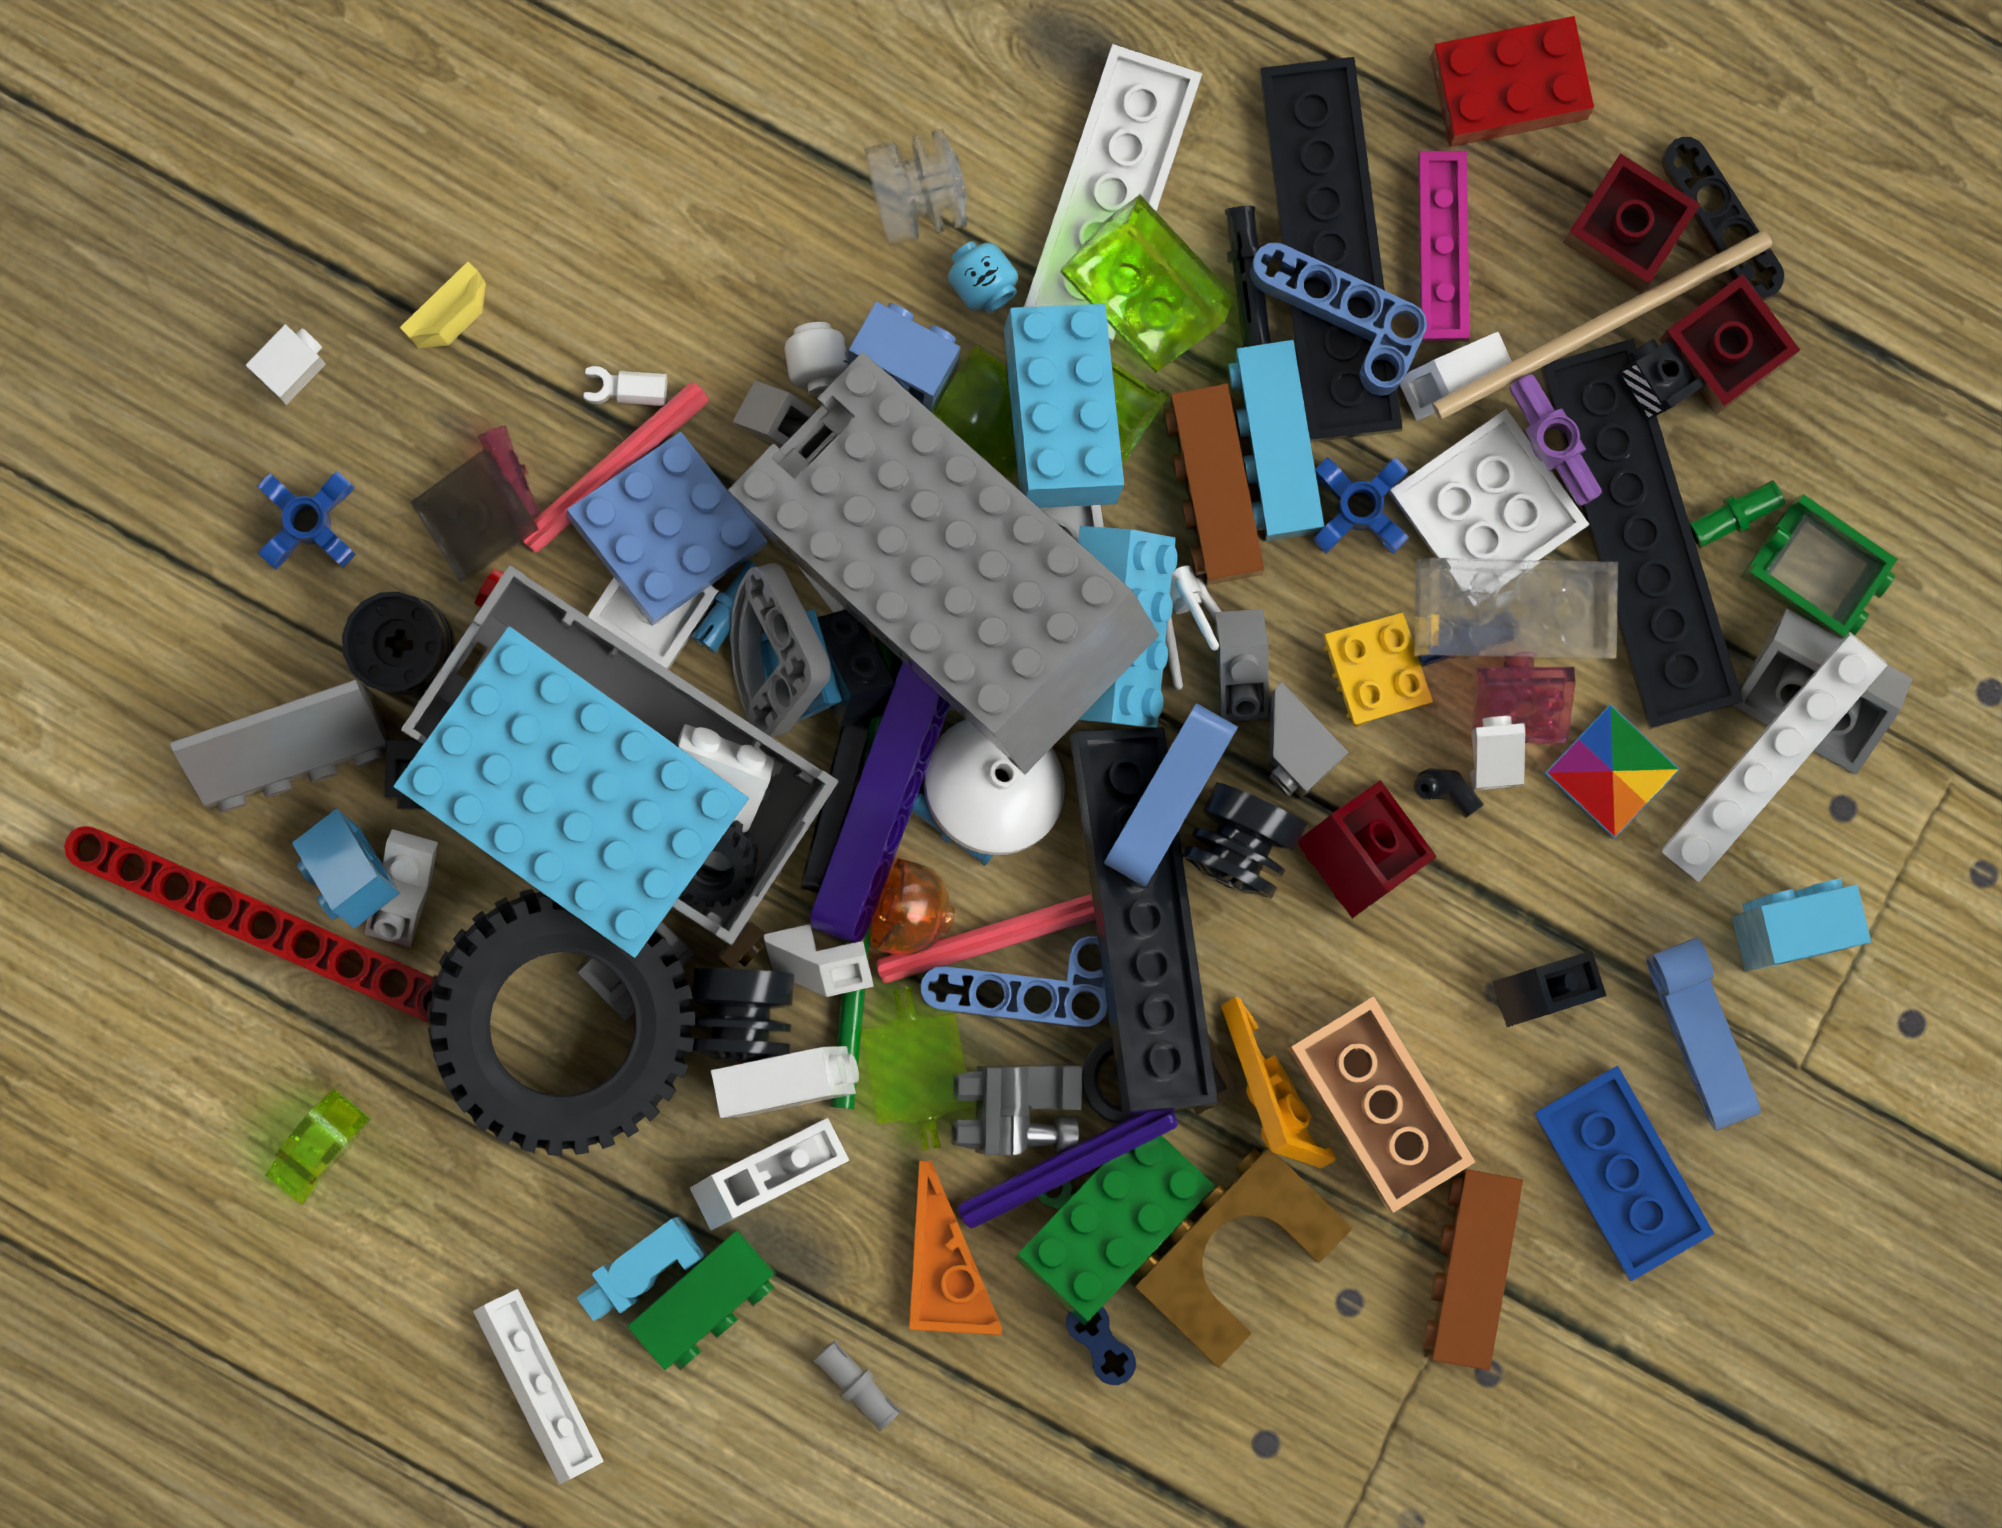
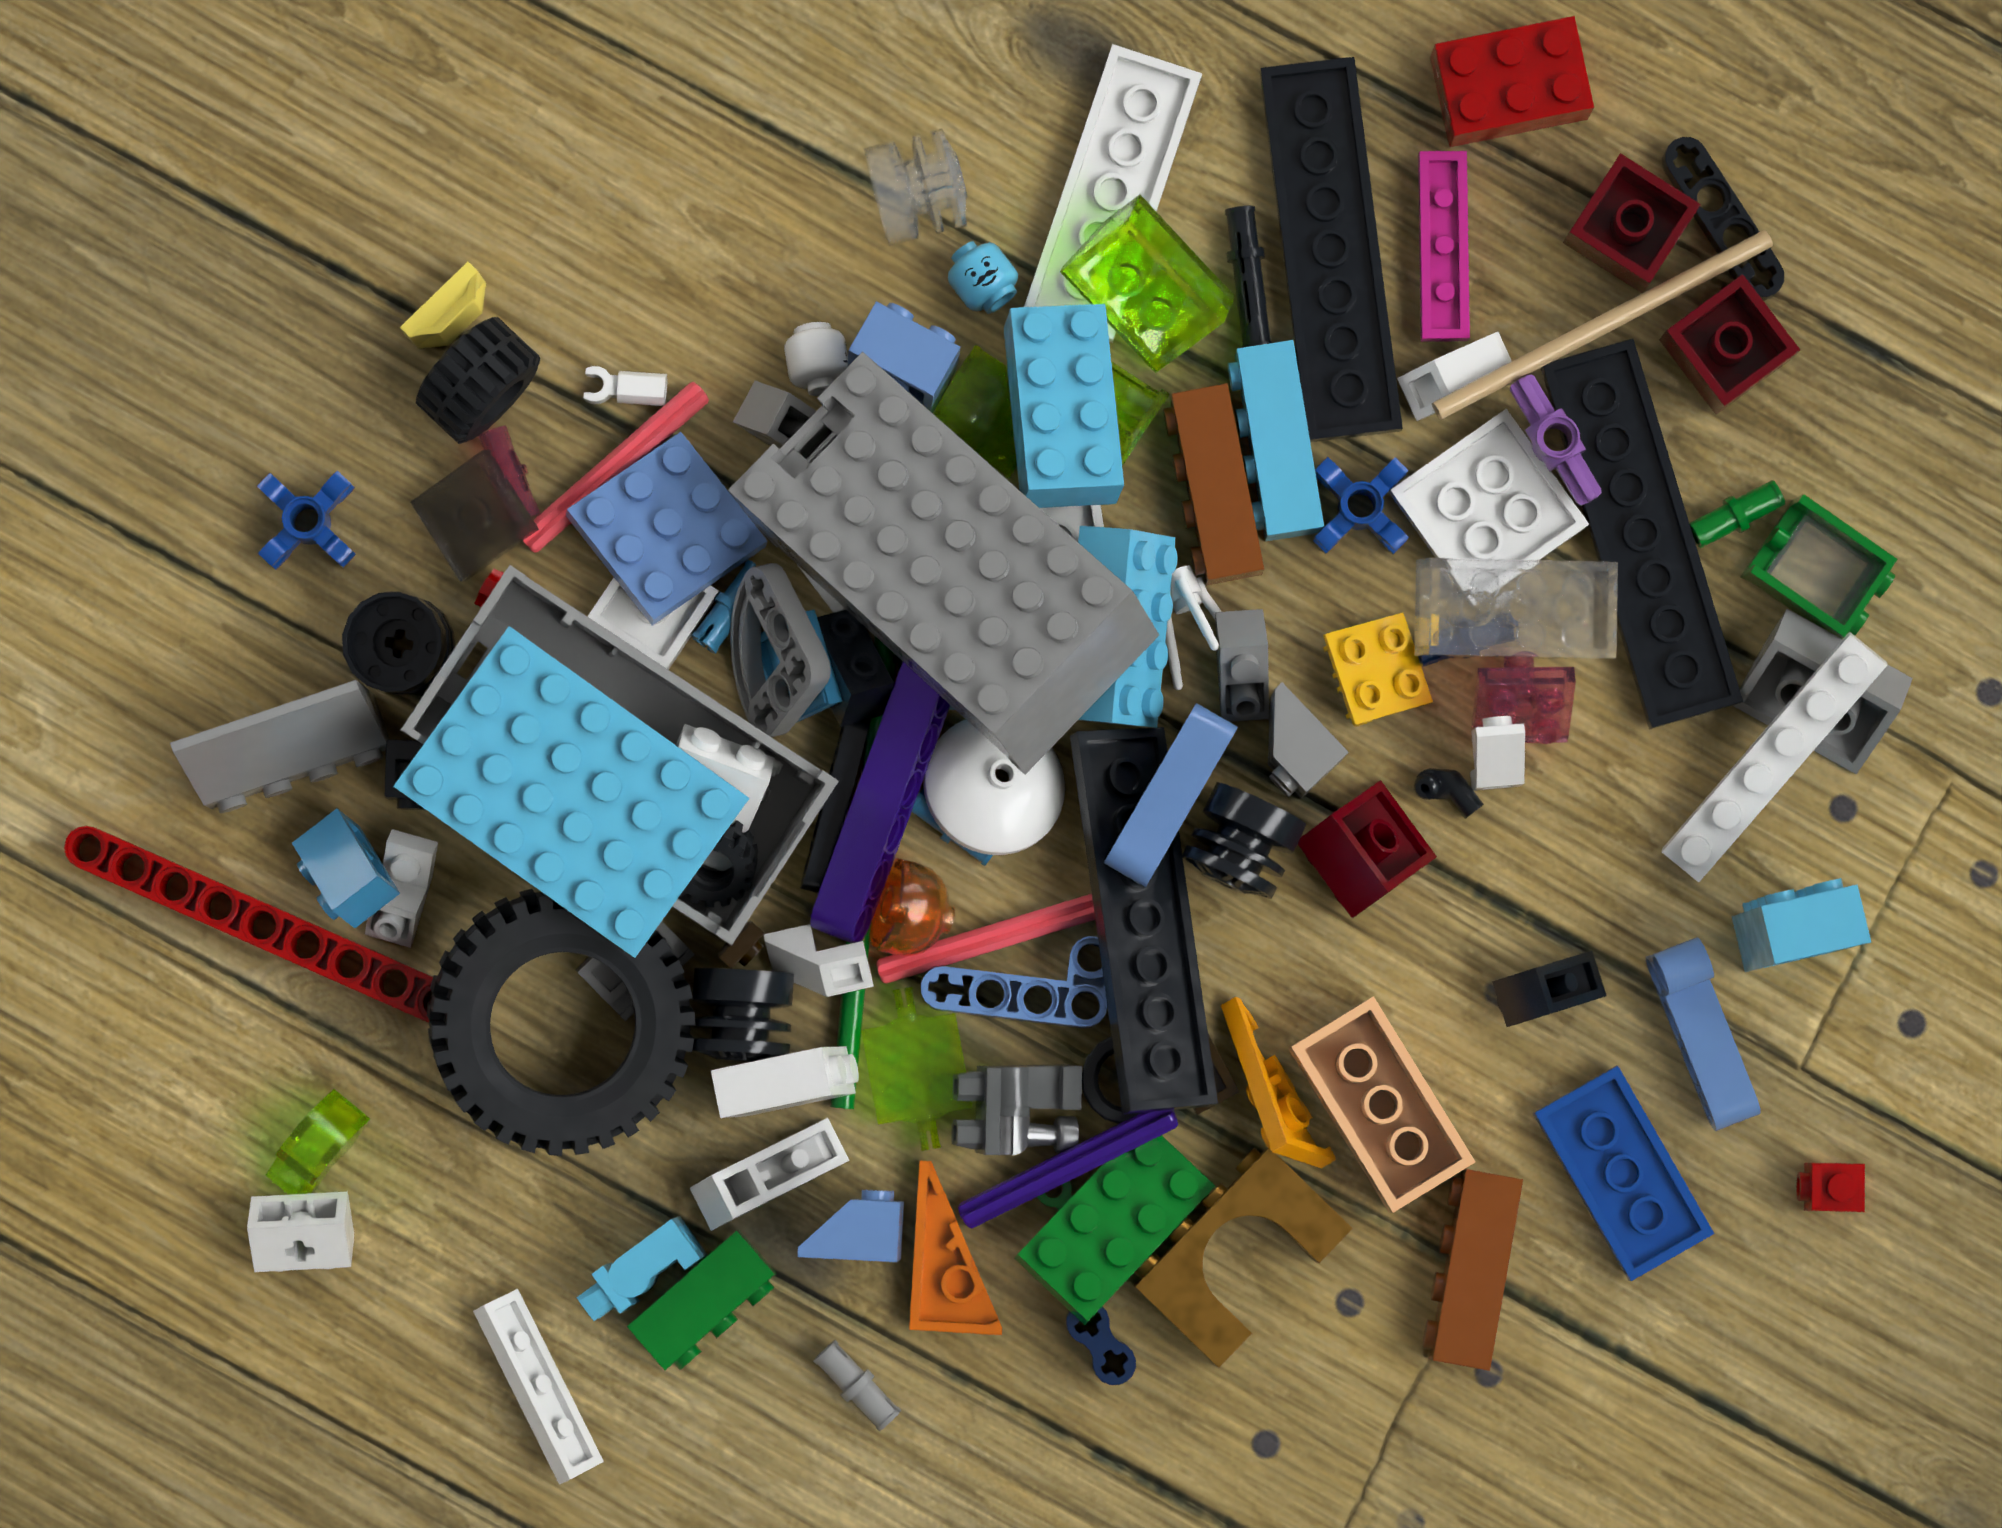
(287, 362): white brick -> none
(300, 1231): none -> white brick
(477, 379): none -> black tyre
(860, 1230): none -> medium blue slope
(1334, 309): medium blue beam -> none
(1611, 771): tile -> none
(1659, 377): black brick -> none
(1832, 1187): none -> red bracket

